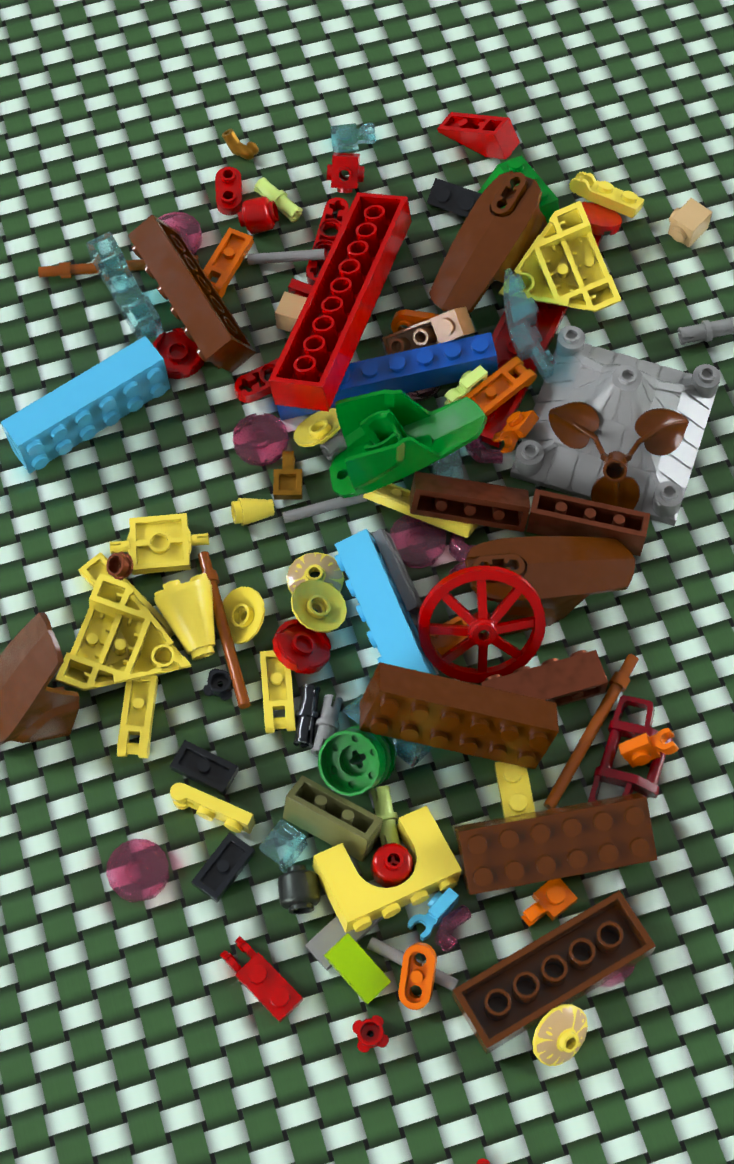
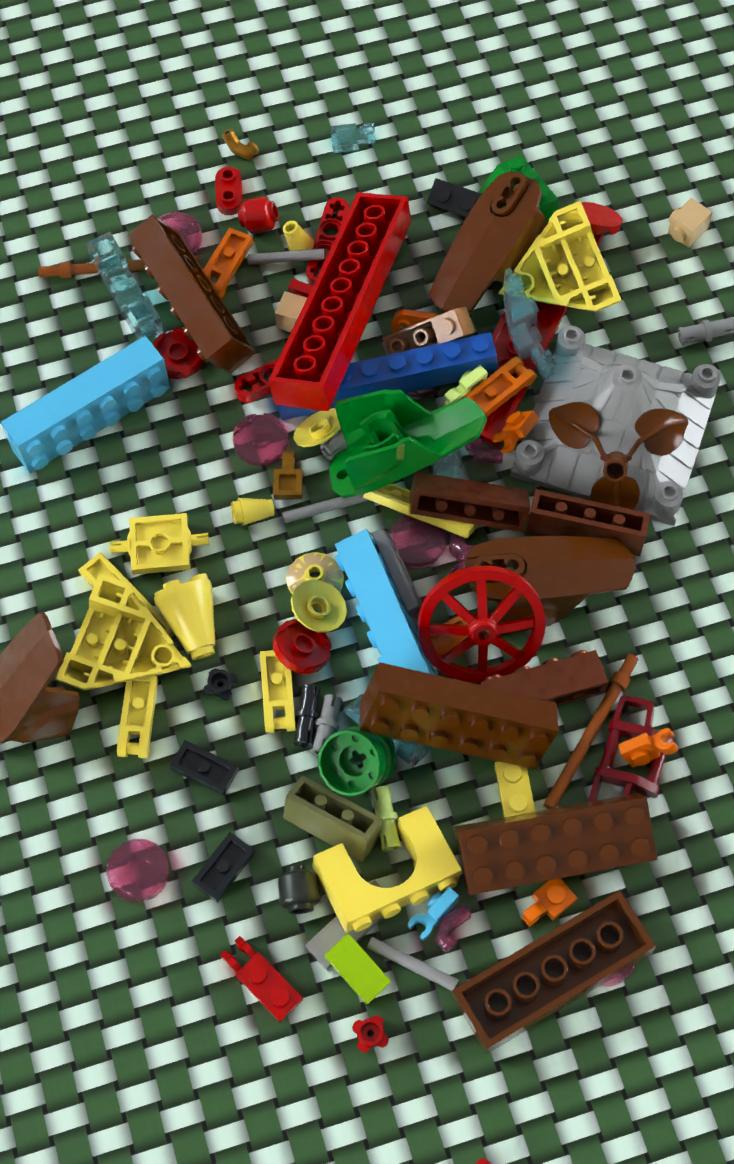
(119, 565): copper plate -> none
(212, 807): light yellow plate -> none
(225, 633): dark orange bar -> none
(244, 613): light yellow dish -> none
(280, 198): yellowish green pin -> none
(284, 845): clear light blue panel -> none
(297, 237): none -> light yellow cone
(350, 163): red brick -> none
(383, 861): red head -> none
(417, 974): orange plate -> none
(481, 133): red slope -> none
(560, 1034): tan dish -> none
(606, 194): light yellow hinge -> none

